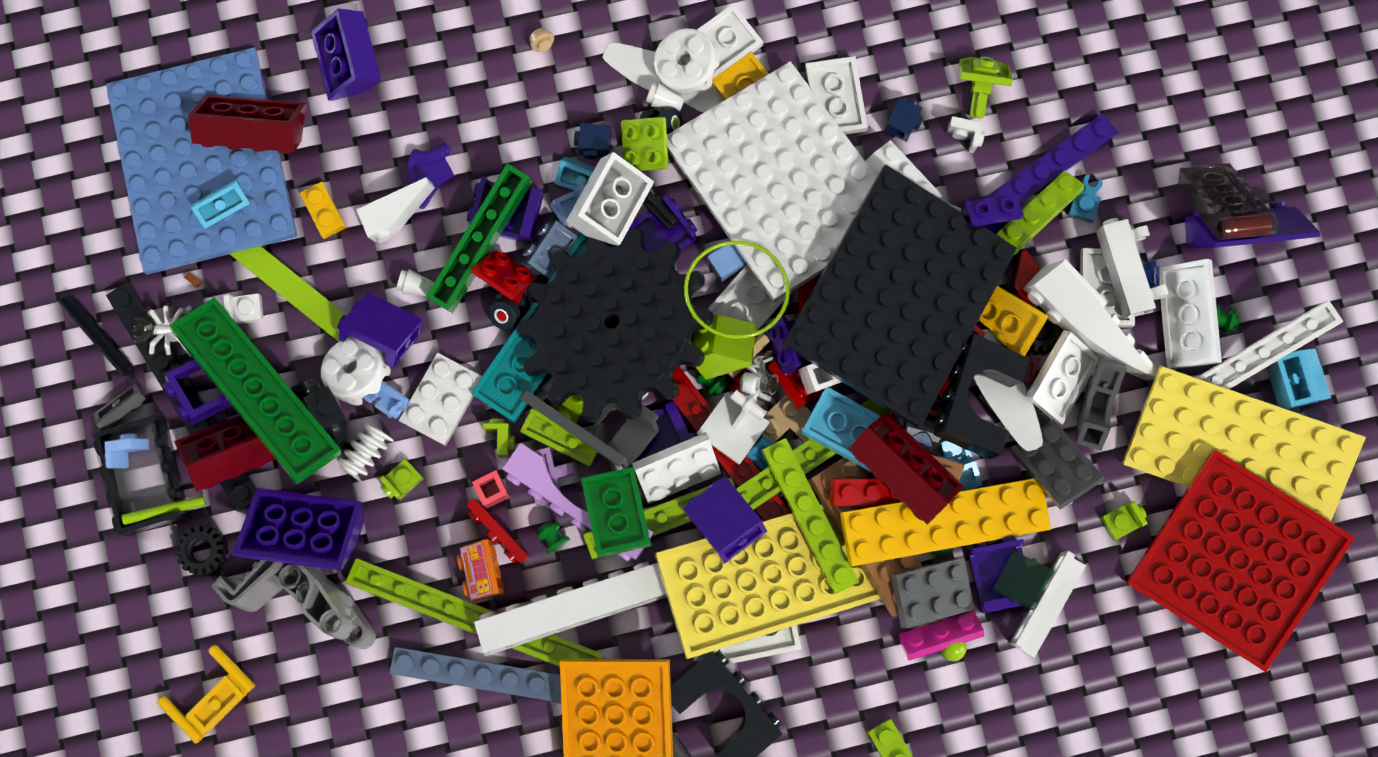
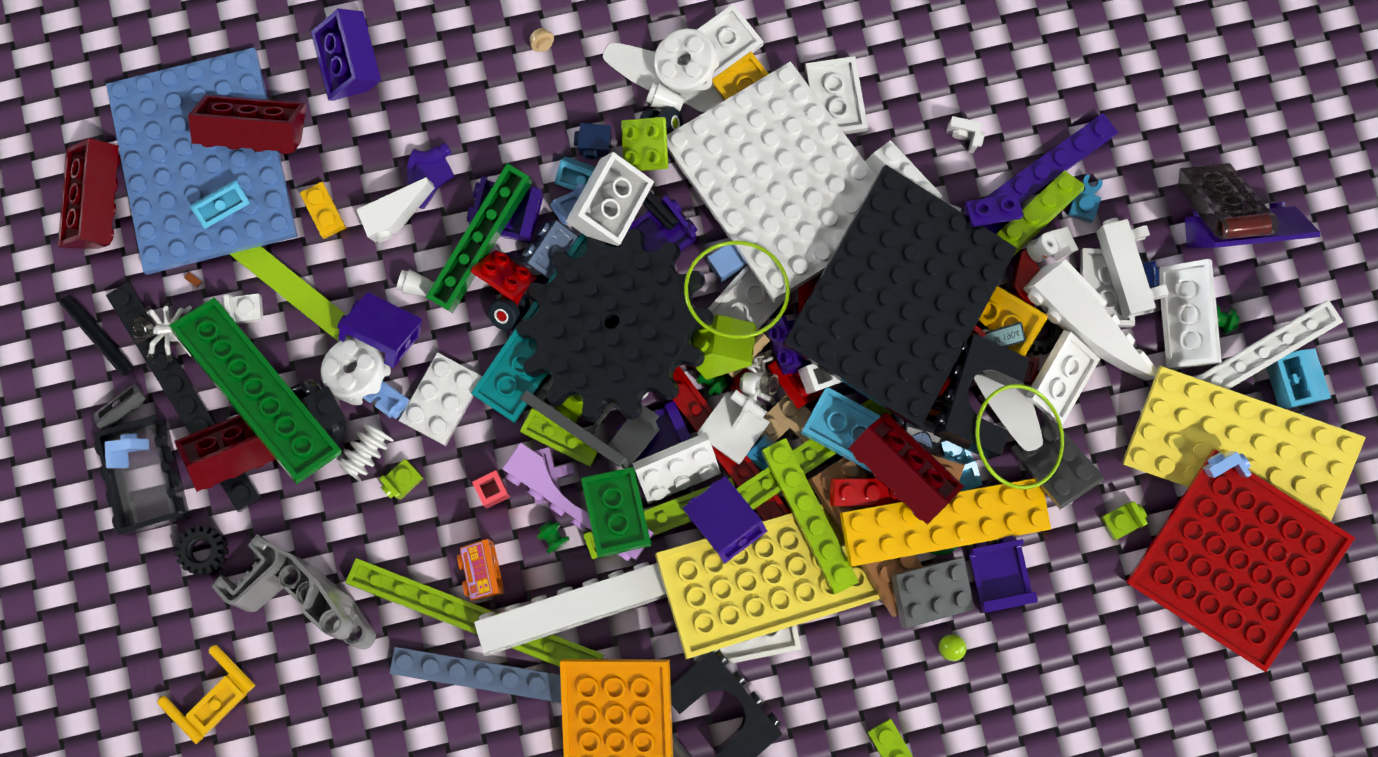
(89, 195): none -> dark red slope
(163, 510): lime bar -> none
(184, 407): dark purple window -> none
(300, 529): dark purple slope -> none
(497, 532): red plate -> none
(505, 441): lime bracket -> none
(904, 119): dark blue brick -> none
(941, 634): dark pink plate -> none
(979, 445): none -> lime piece
(983, 74): lime piece -> none
(1007, 335): none -> clear light blue sticker
(1023, 580): piece -> none
(1038, 623): white fence -> none
(1055, 243): none -> white leg
(1097, 404): dark grey arch -> none
(1221, 463): none -> light blue bracket

